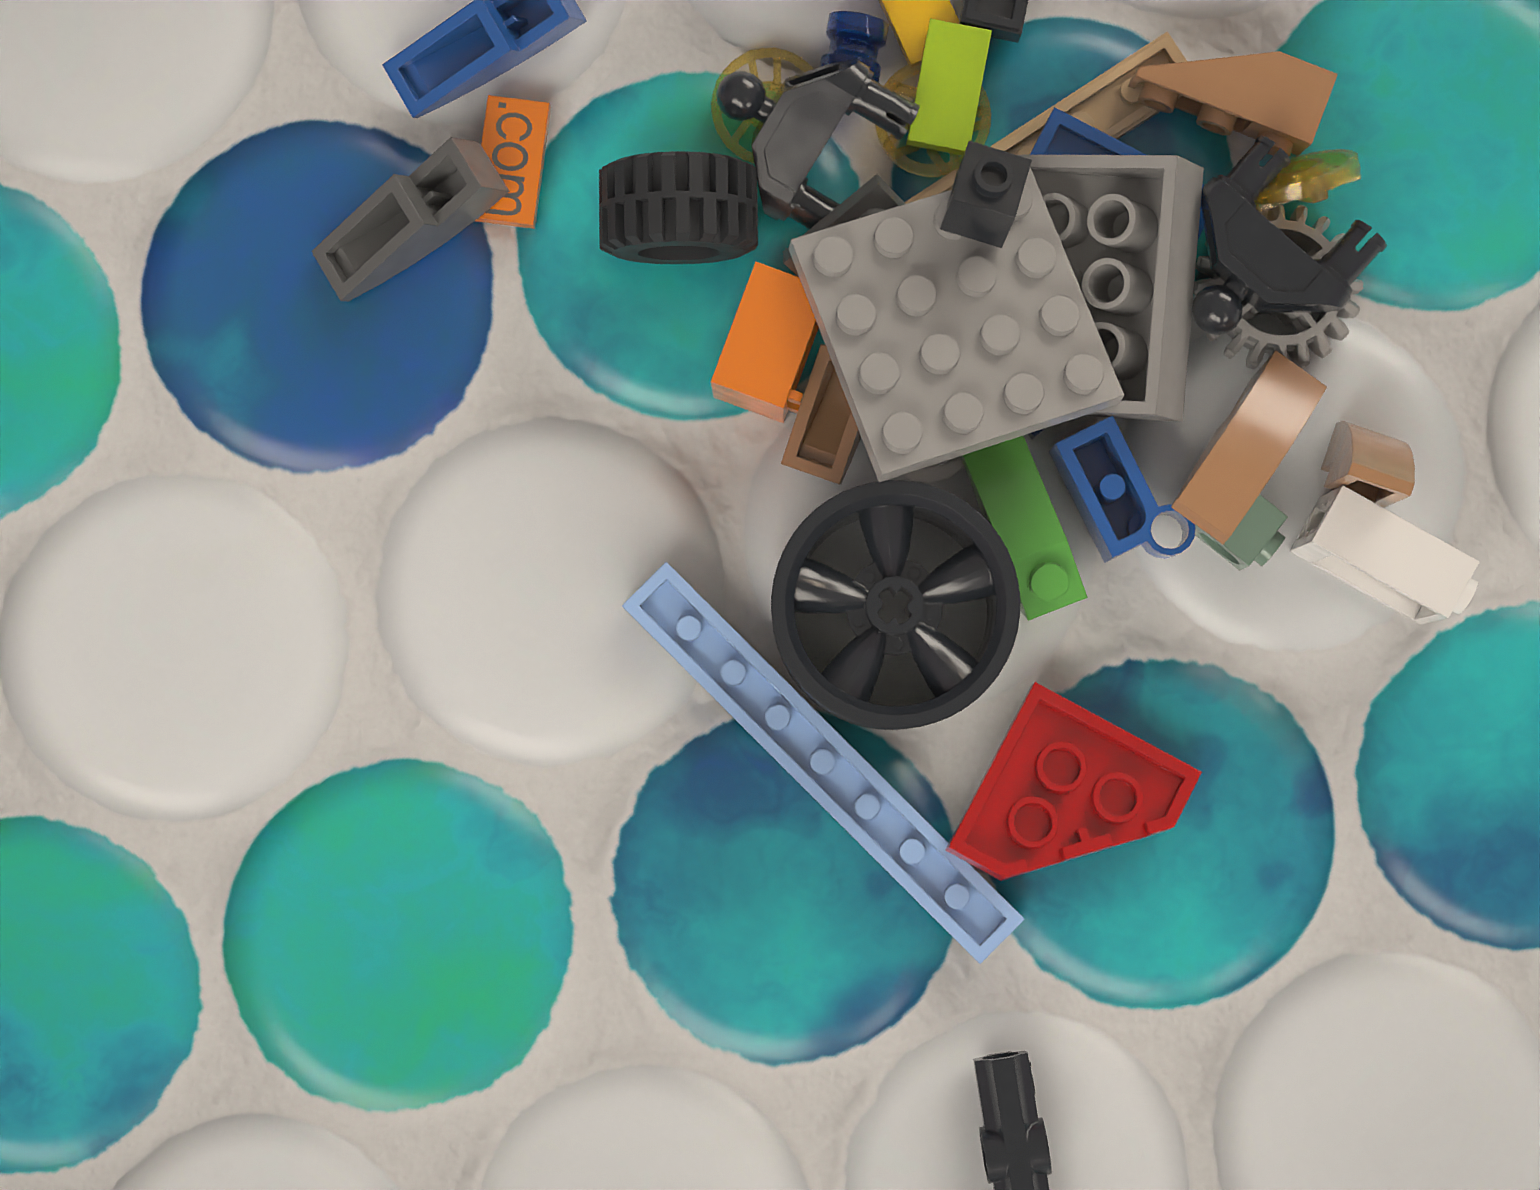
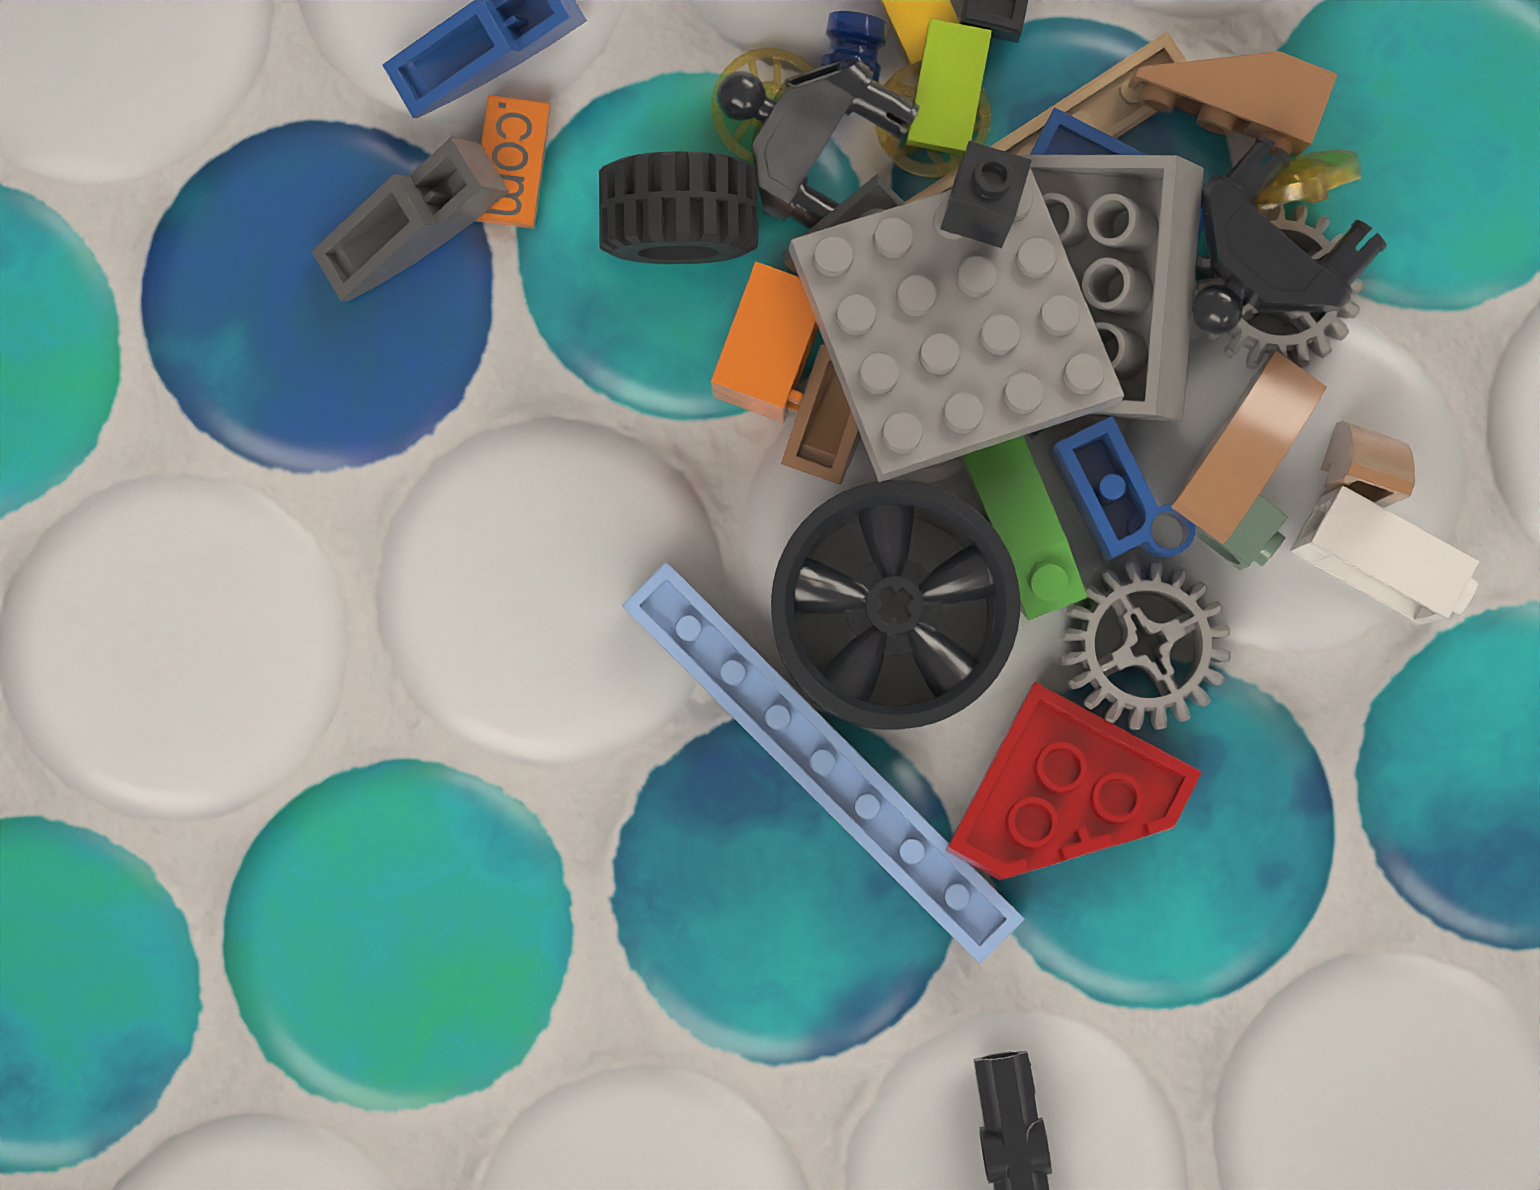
(1131, 619): none -> light grey gear

